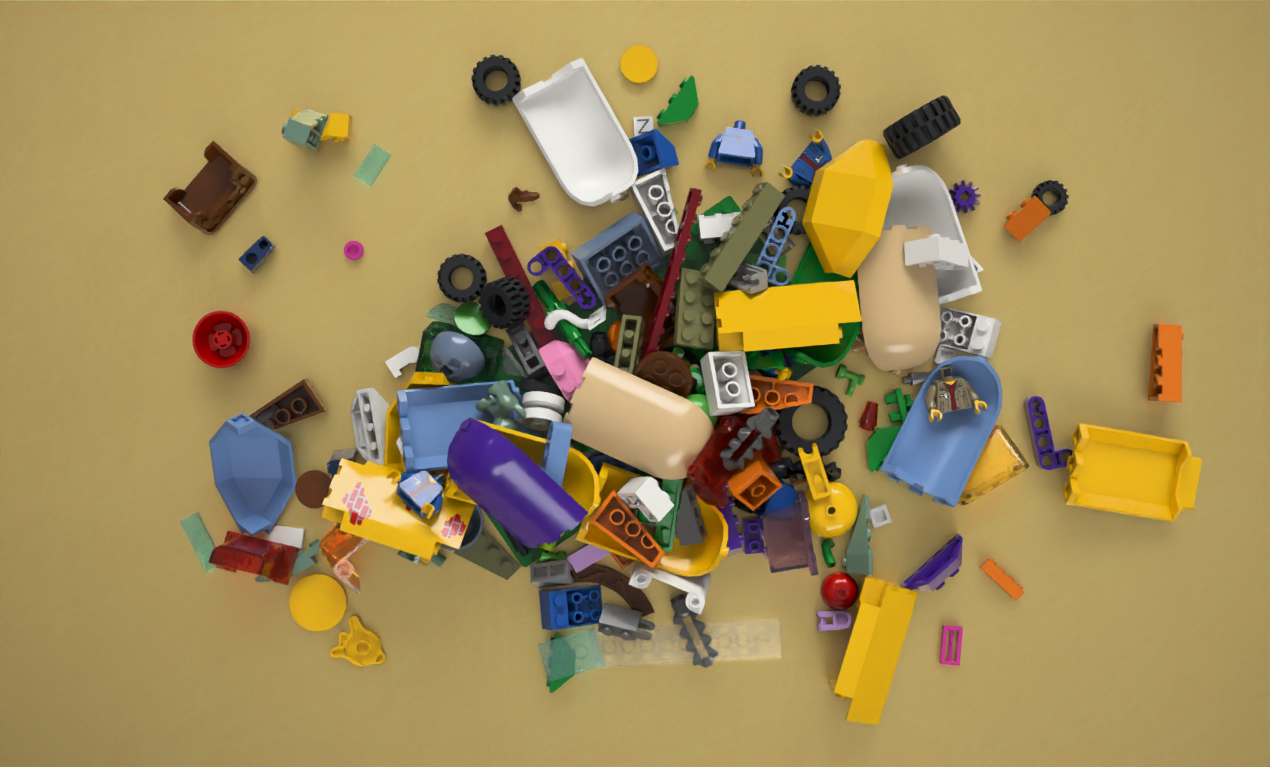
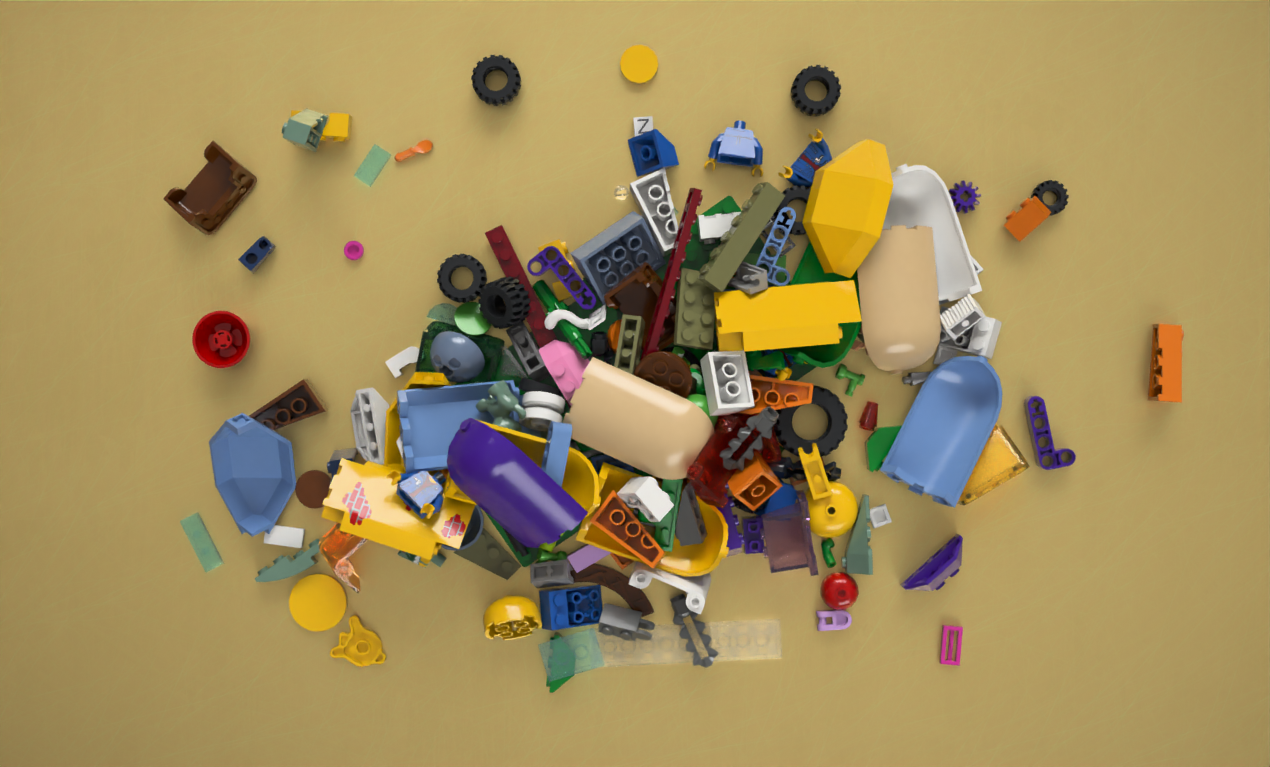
(255, 556): clear red windscreen -> none
(422, 147): none -> orange piece
(501, 613): none -> yellow cylinder
(518, 196): reddish brown piece -> none
(579, 135): white panel -> none
(681, 105): green slope -> none
(874, 648): yellow panel -> none
(897, 397): green hips -> none
(921, 127): black tyre -> none
(937, 251): white wedge -> none
(951, 395): dark tan torso -> none
(961, 316): none -> white brick
(1004, 581): orange piece -> none
(1131, 473): yellow panel -> none

